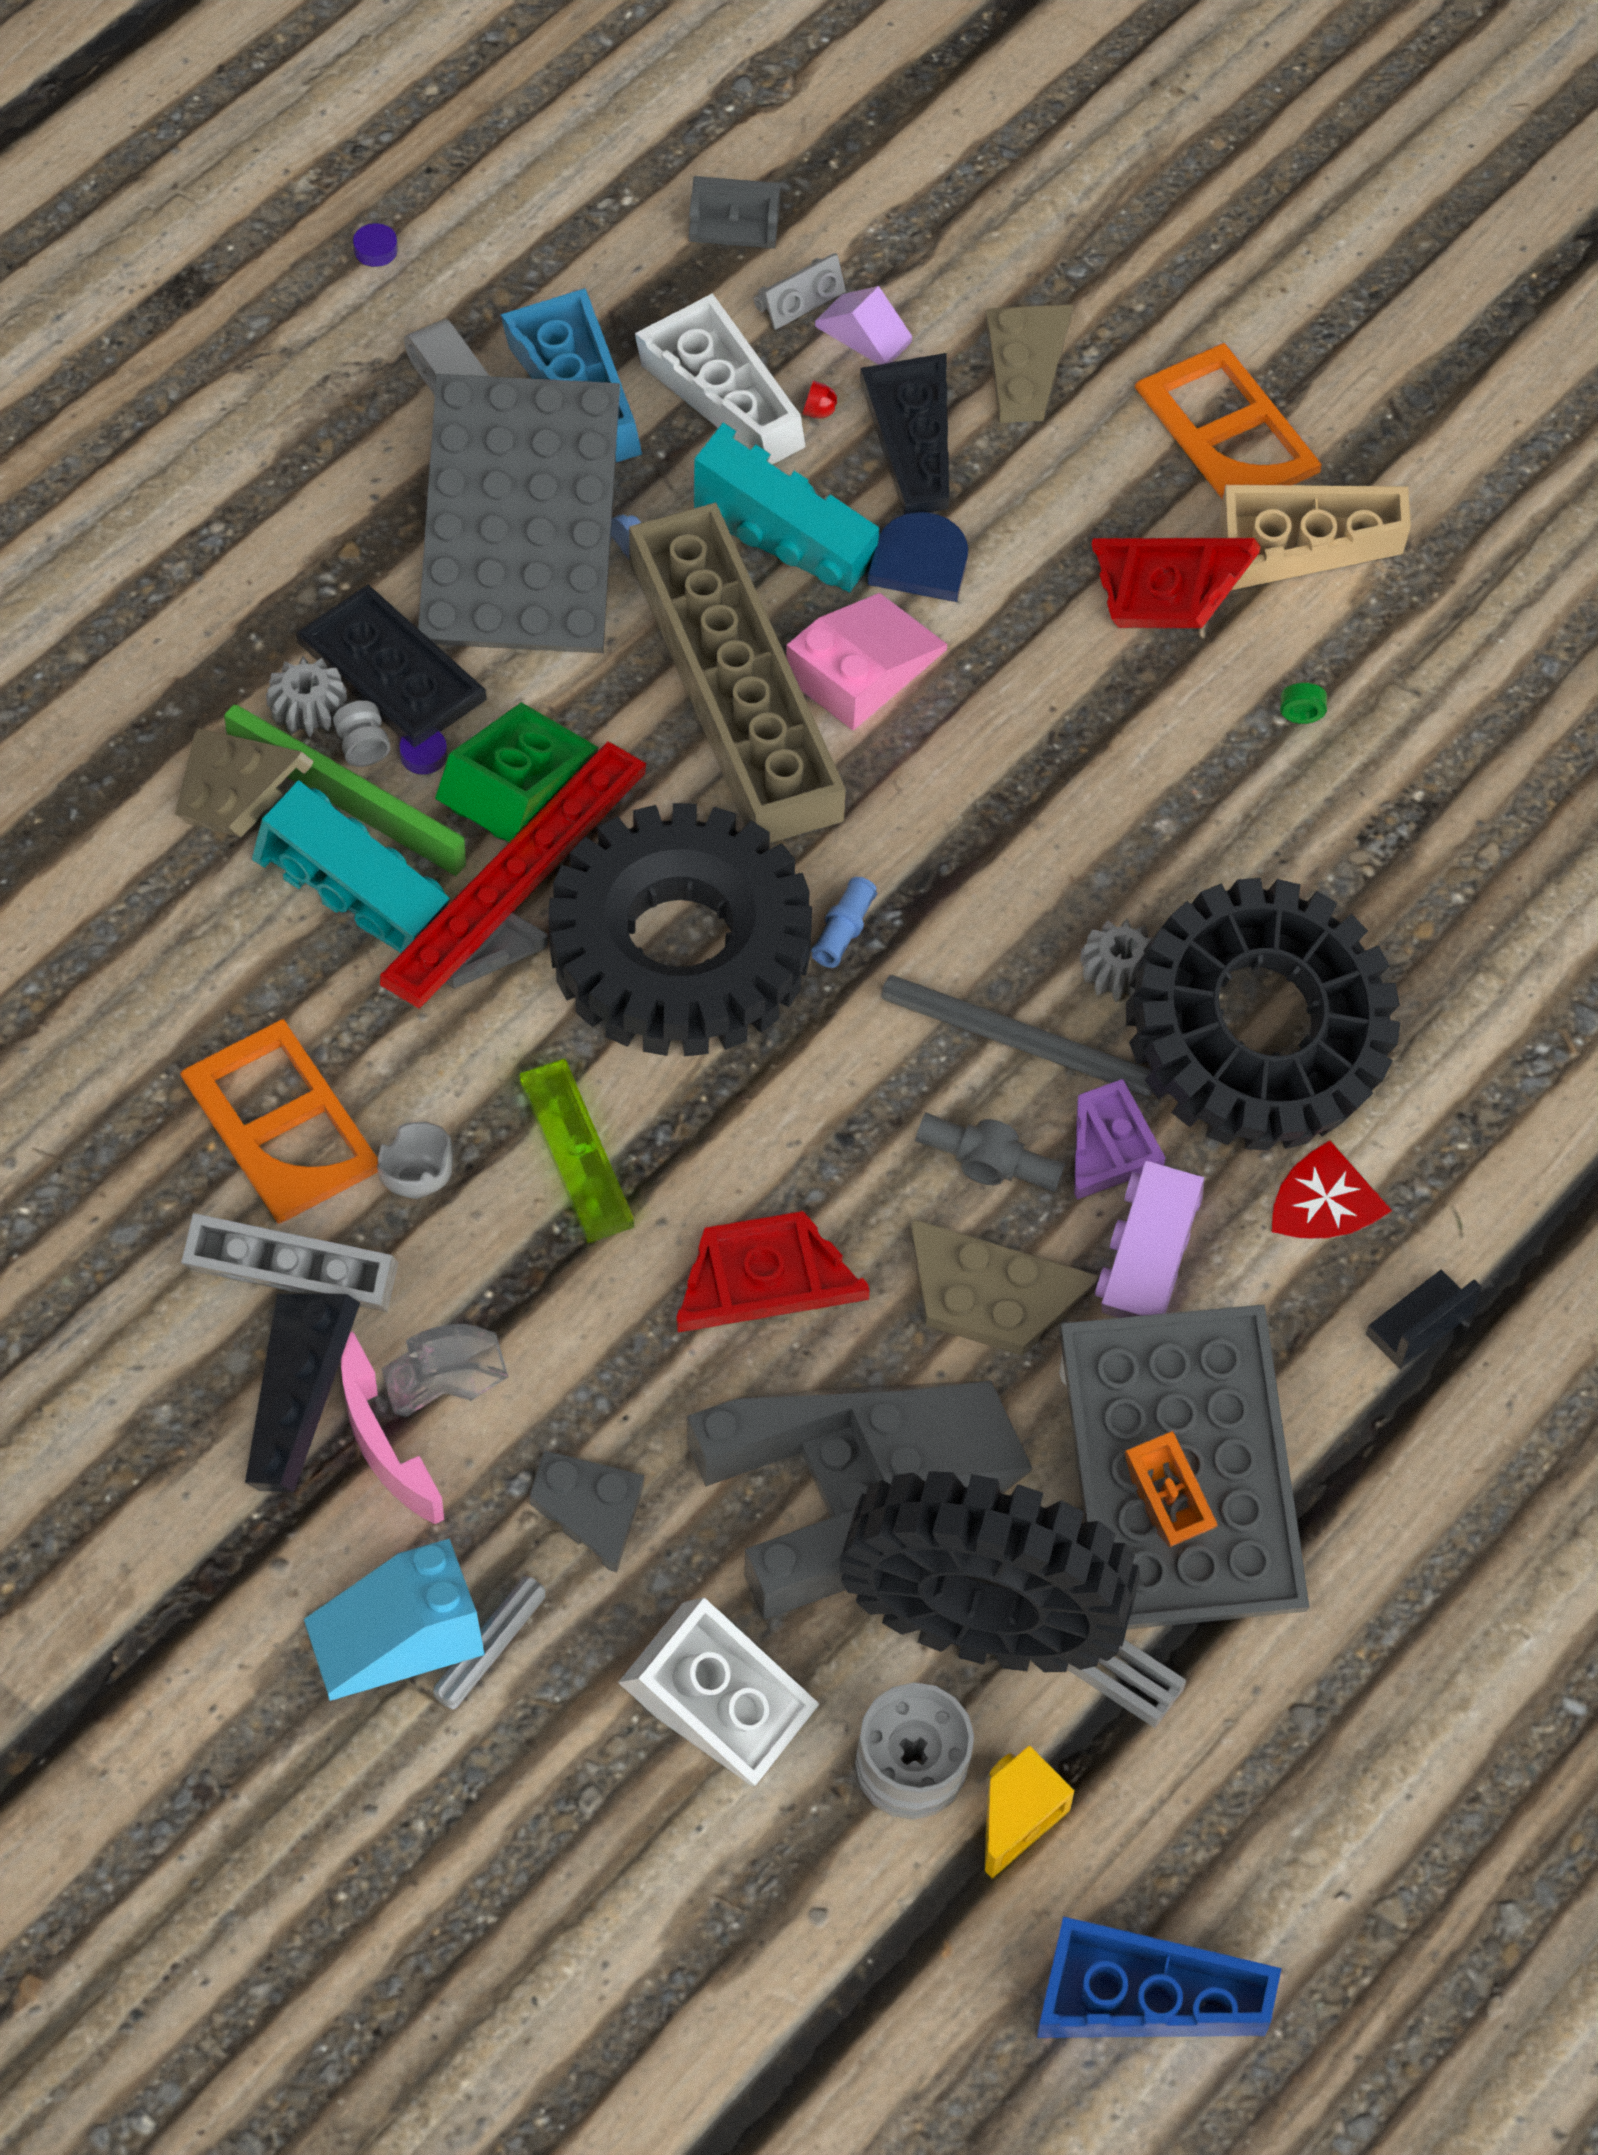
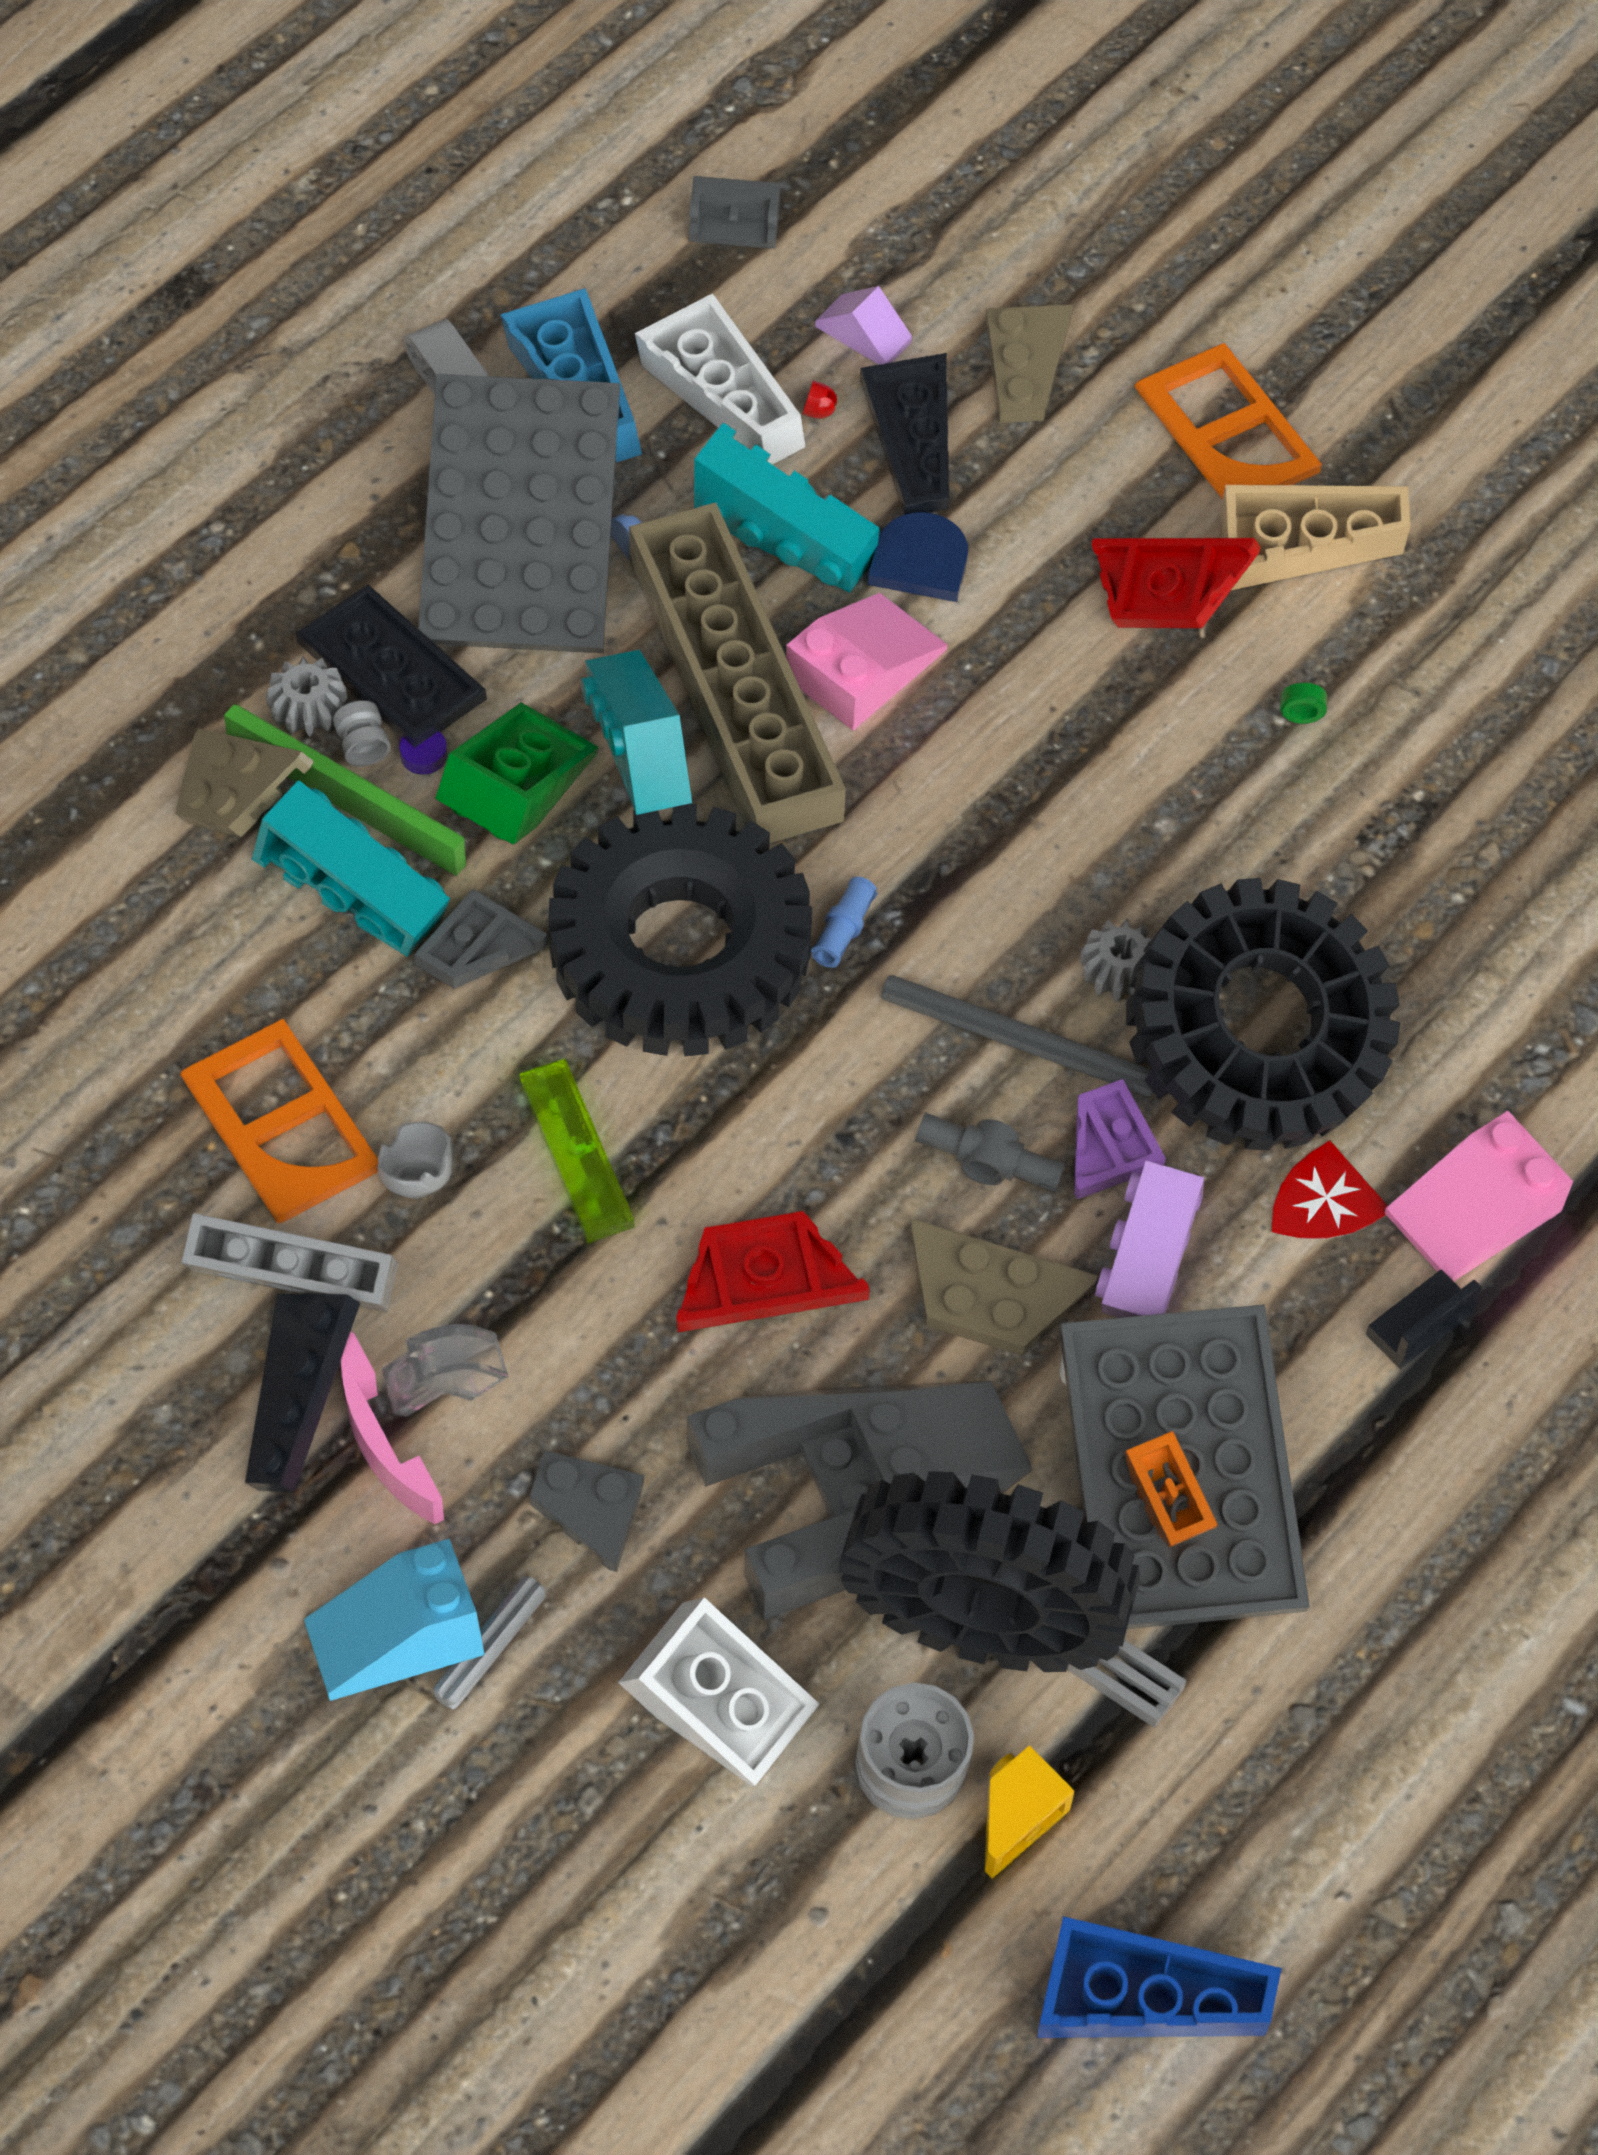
(375, 244): dark purple tile -> none
(512, 875): red tile -> none
(639, 729): none -> teal wedge
(802, 291): light grey hinge -> none
(1481, 1197): none -> bright pink slope

